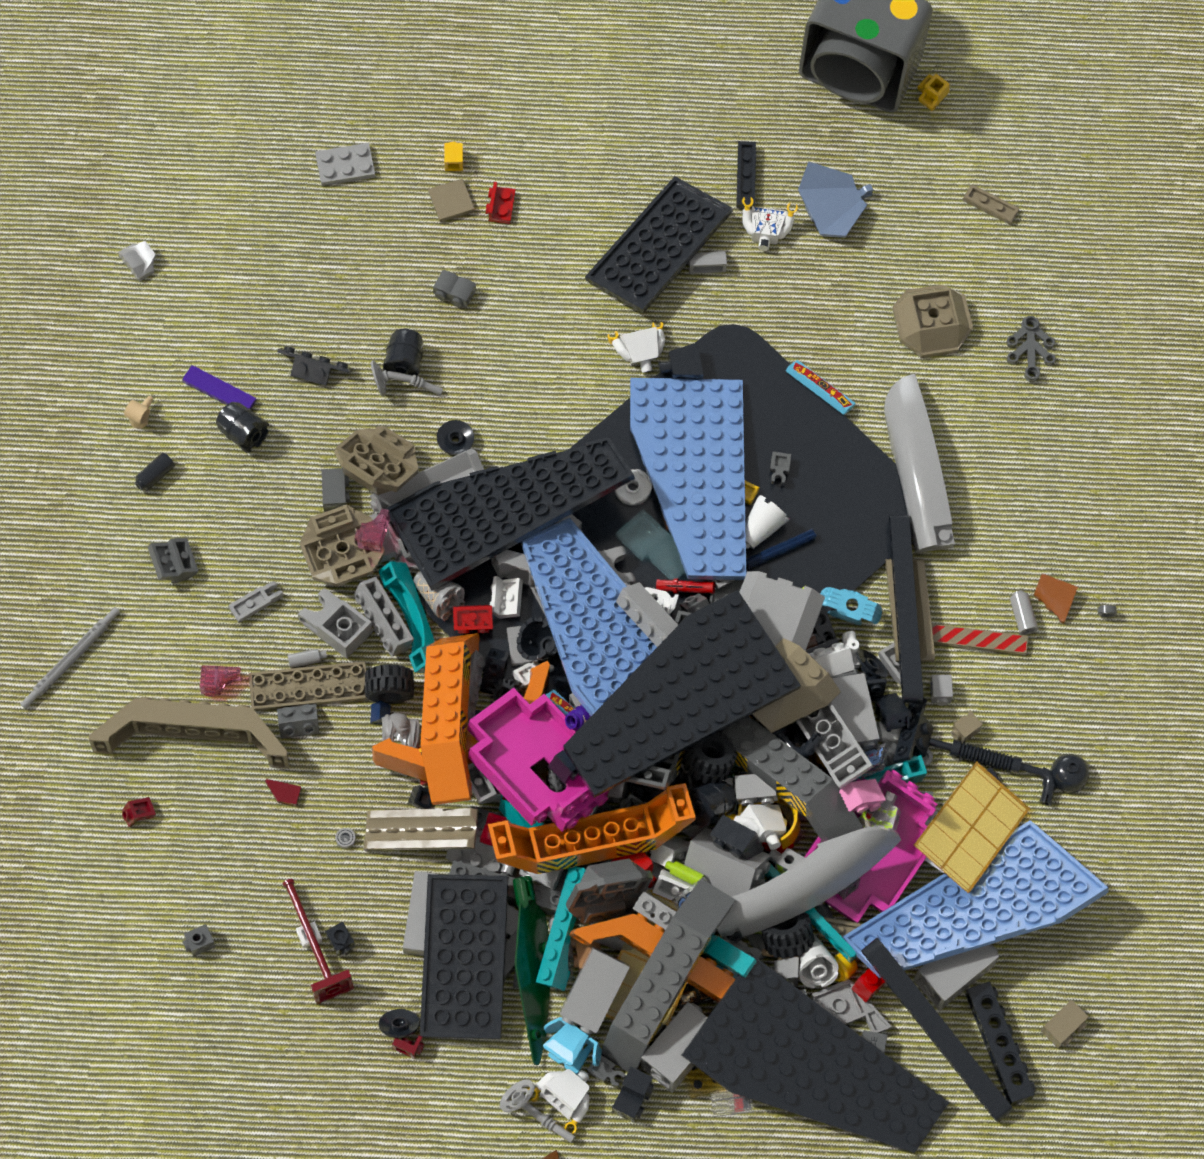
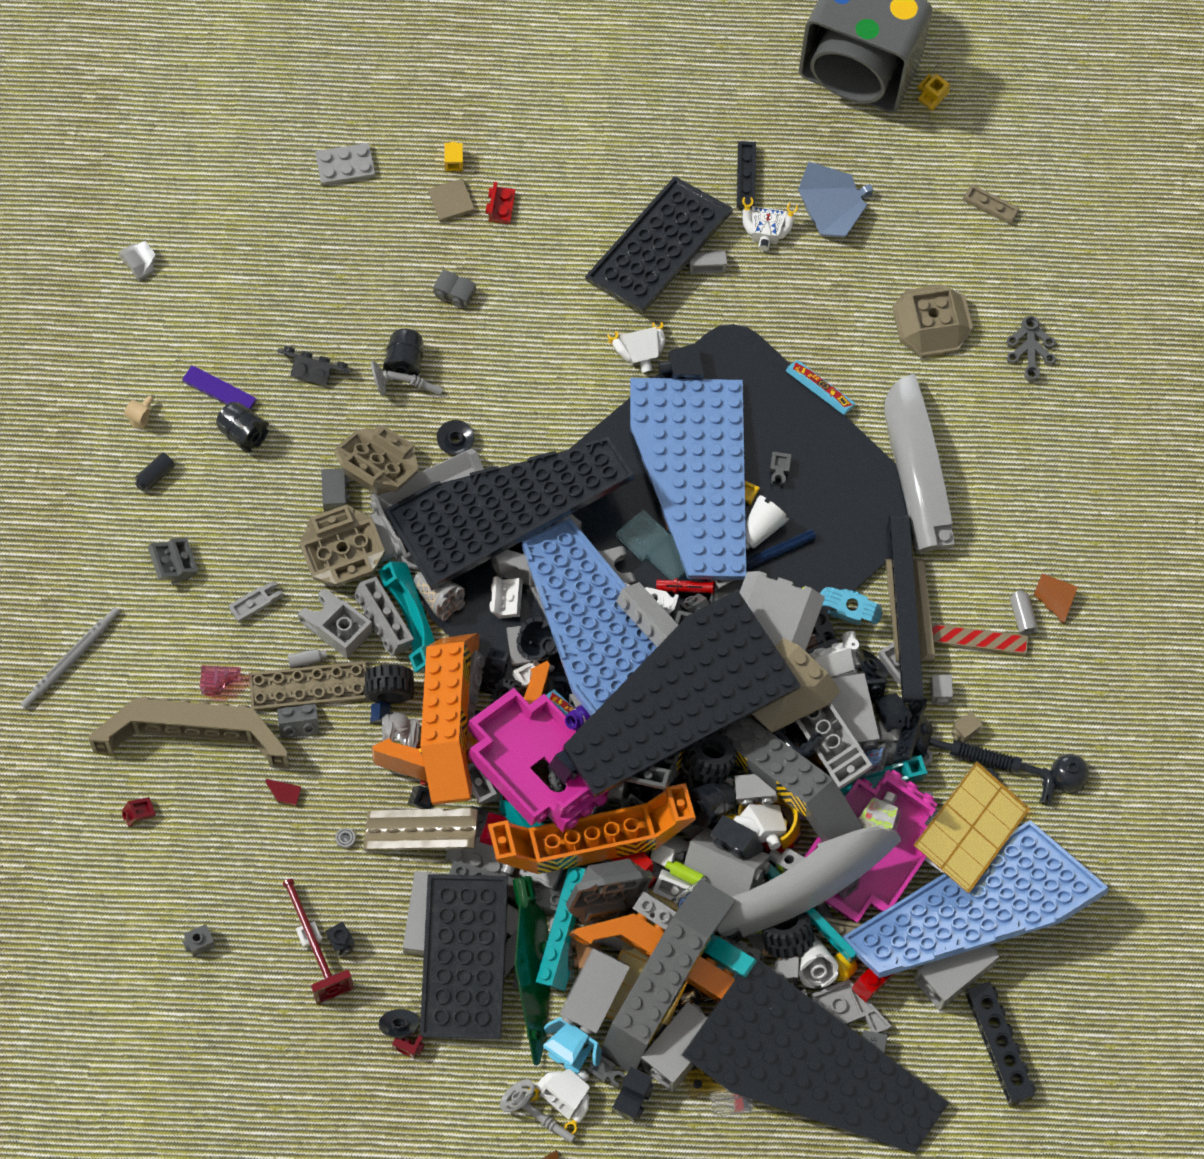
(372, 534): clear pink arch -> none
(473, 618): red bracket -> none
(637, 496): white tile -> none
(862, 796): bright pink brick -> none
(937, 1030): black beam -> none
(1064, 1024): dark tan brick -> none
(1107, 611): dark grey tile -> none

